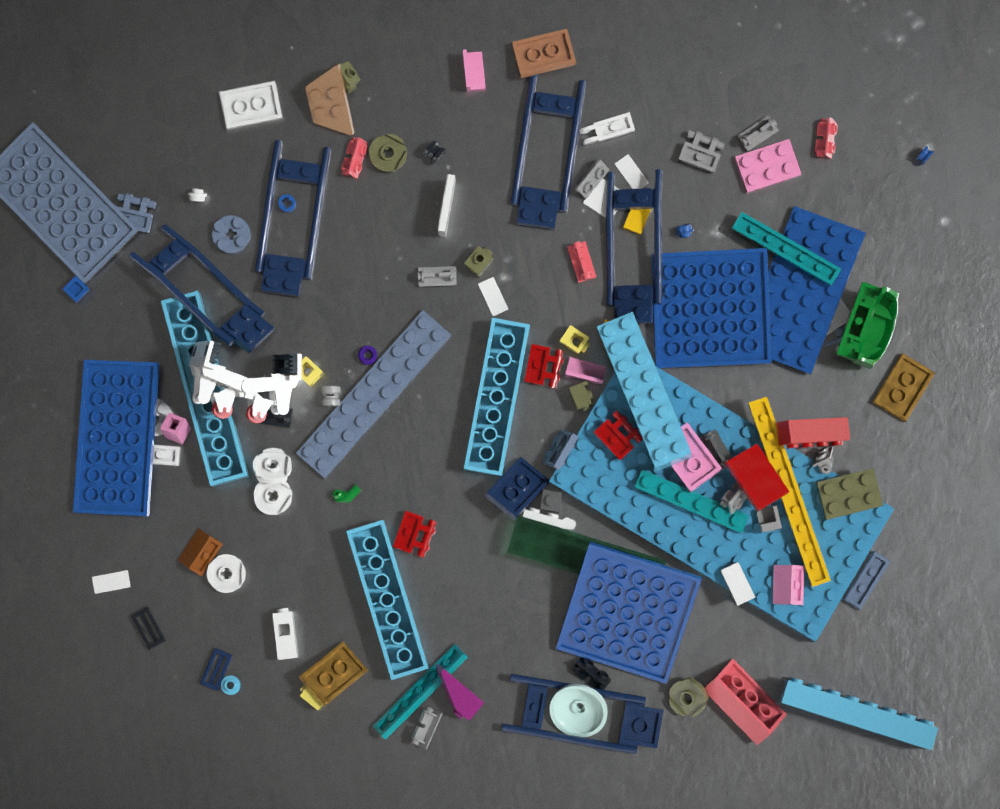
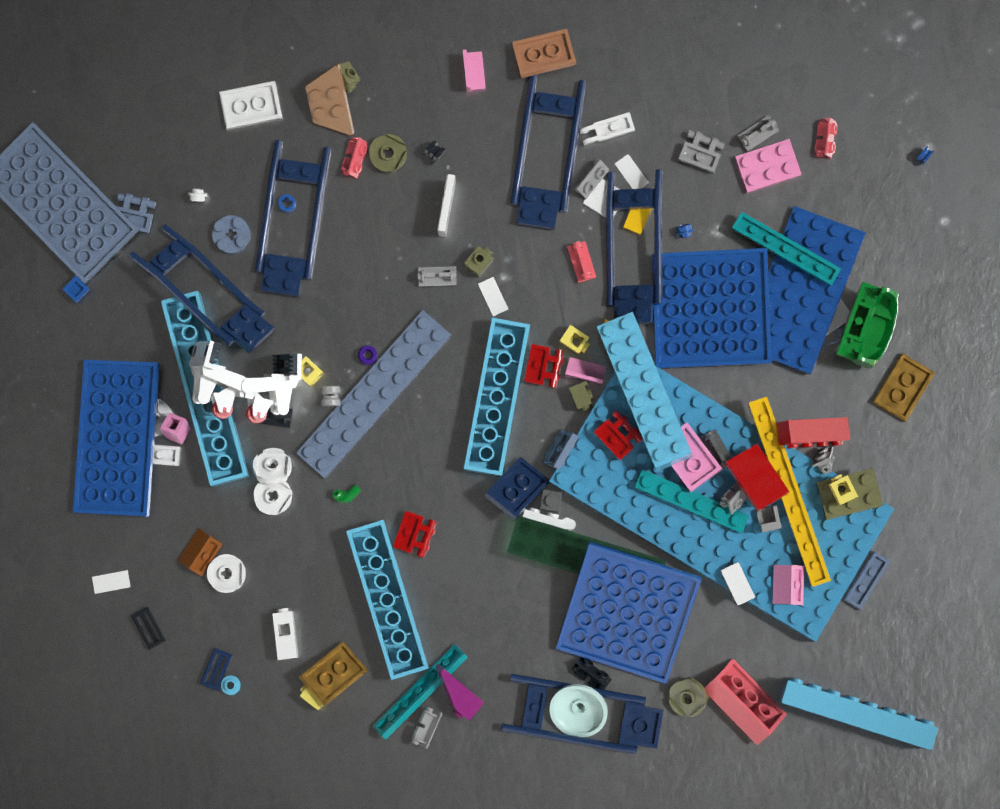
(849, 492): none -> light yellow brick

